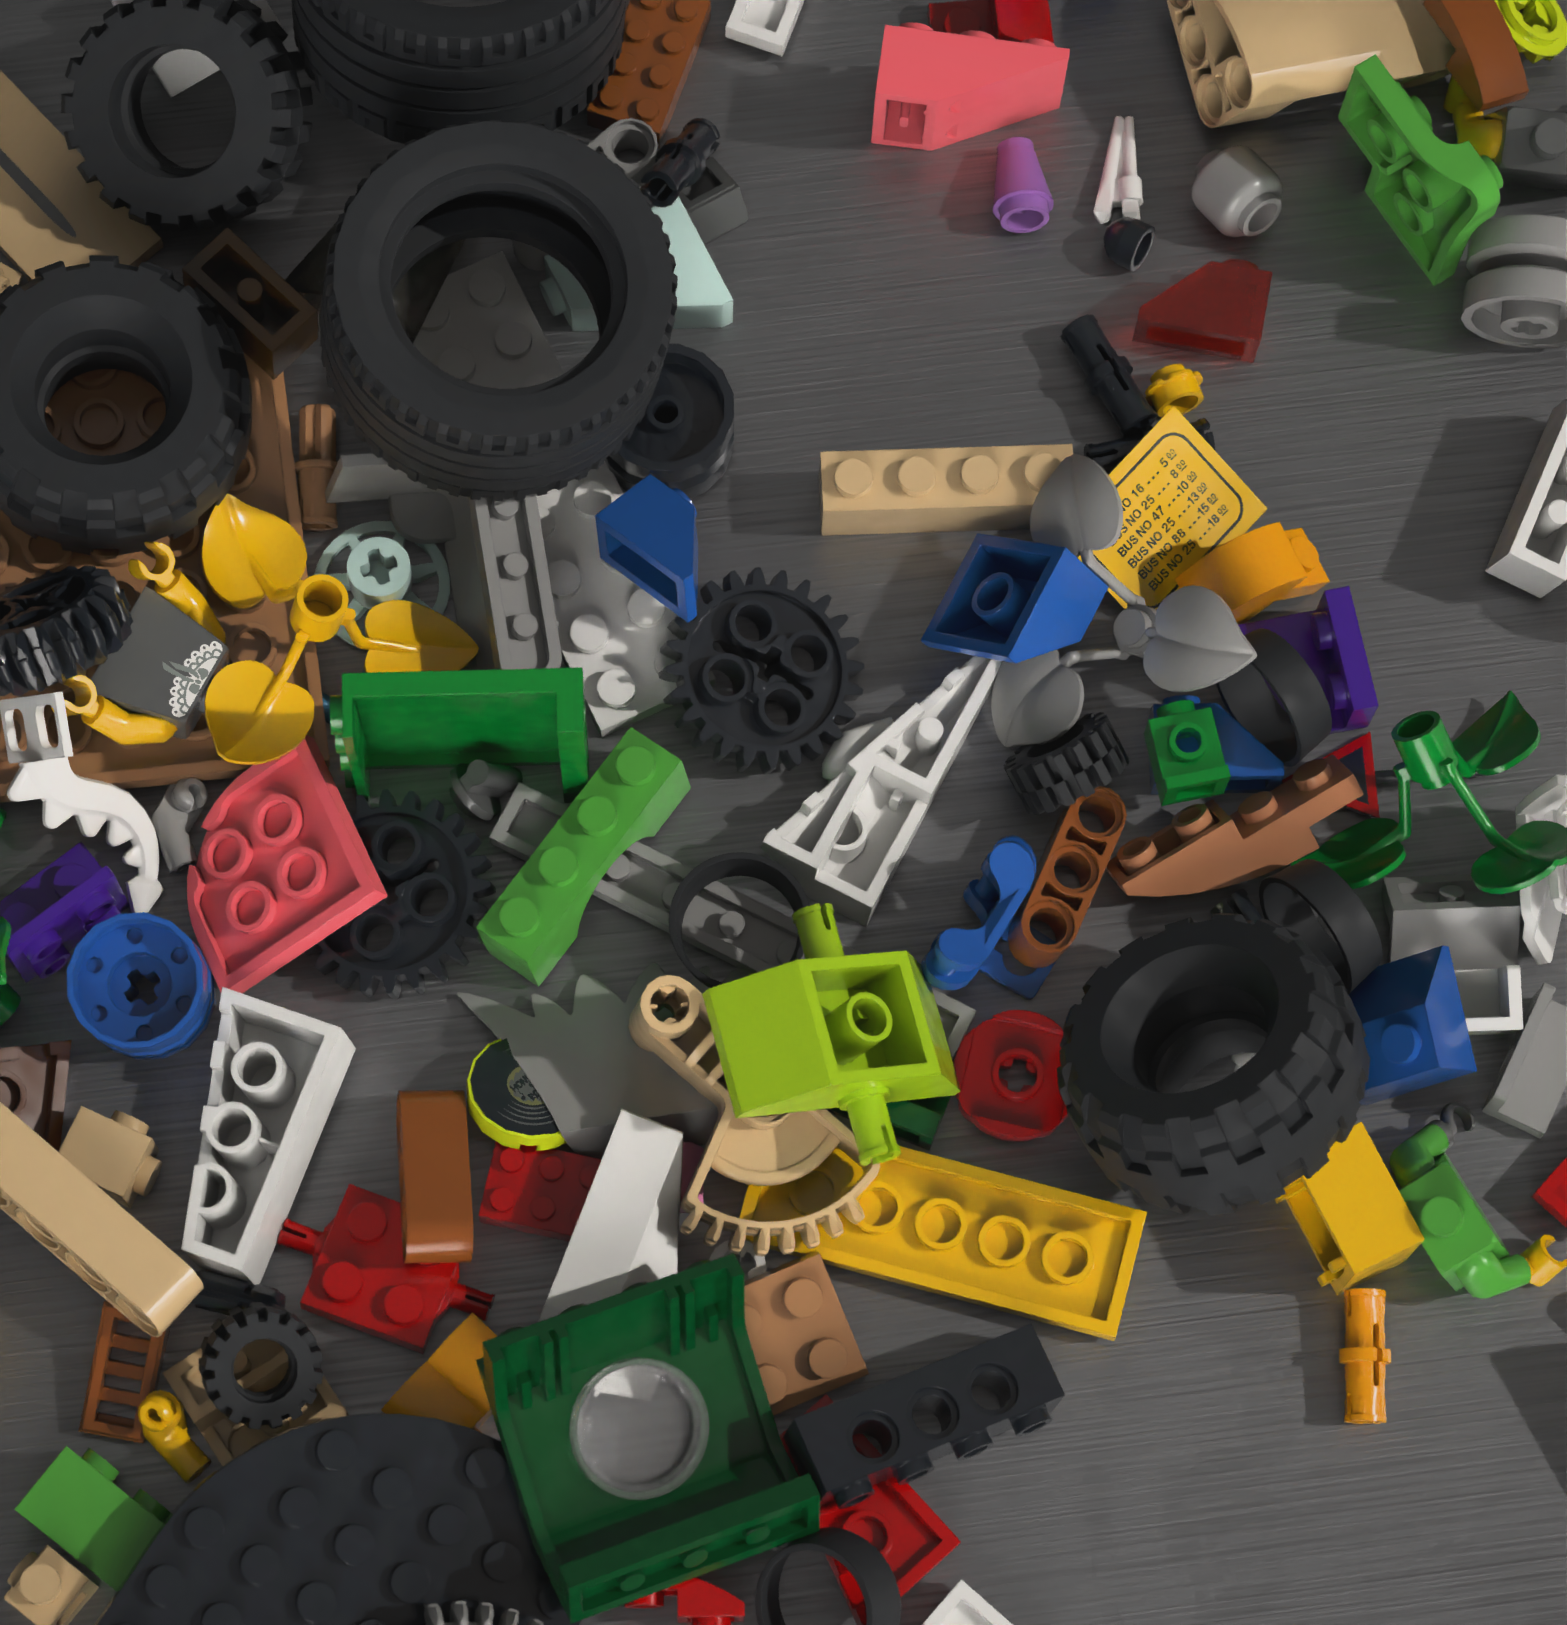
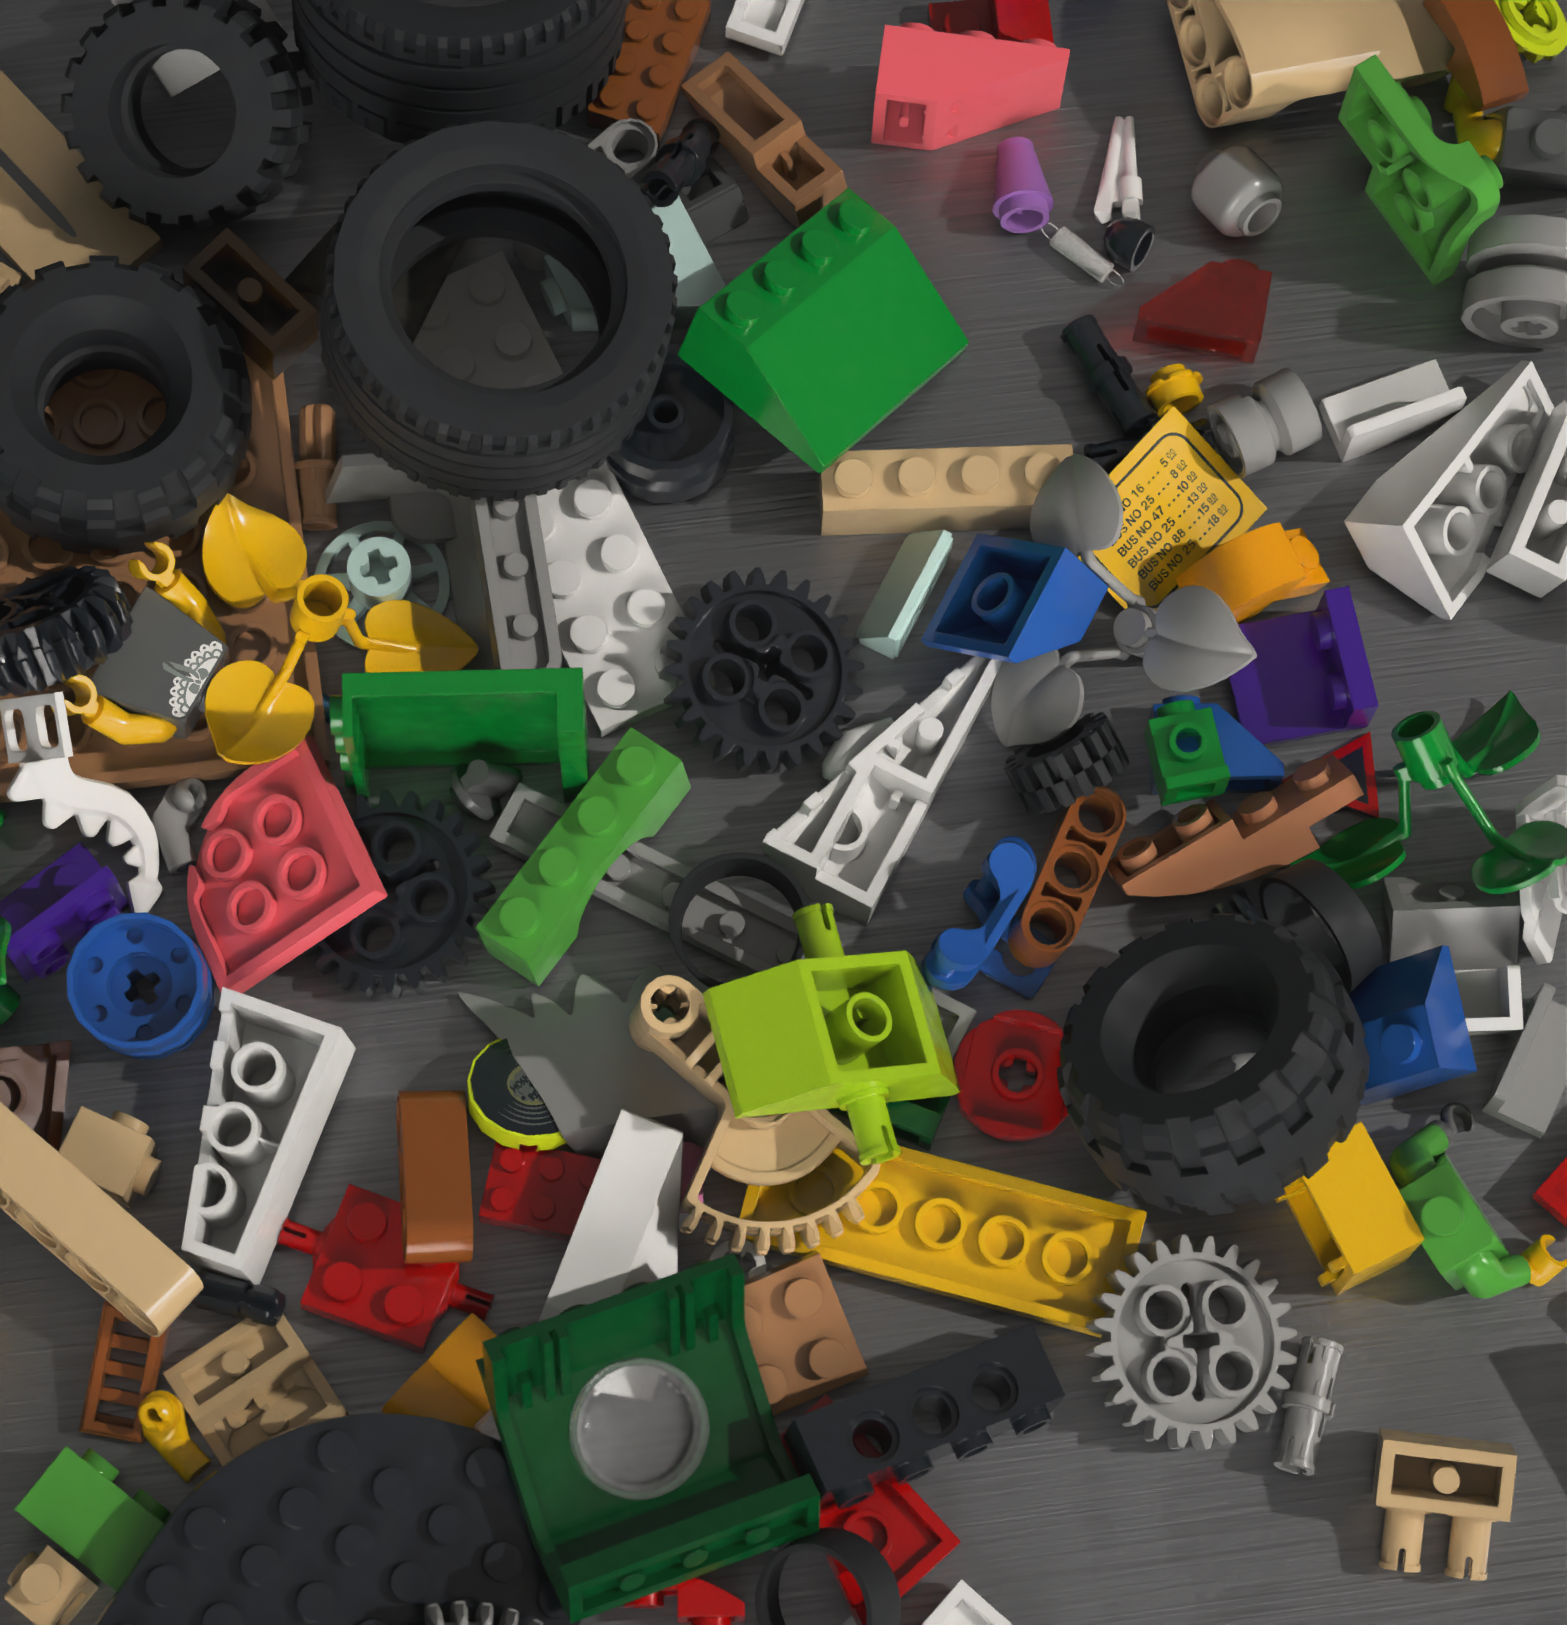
(276, 1403): black tyre -> none
(654, 543): blue slope -> none
(765, 139): none -> medium nougat slope
(825, 332): none -> green slope
(905, 591): none -> light aqua slope
(1082, 254): none -> white piece
(1246, 1338): none -> light grey gear
(1250, 702): black tyre -> none
(1271, 419): none -> light grey wheel
(1308, 1405): none -> light grey pin
(1365, 1356): light orange pin -> none
(1390, 410): none -> white panel
(1438, 505): none -> white wedge
(1443, 1476): none -> tan brick

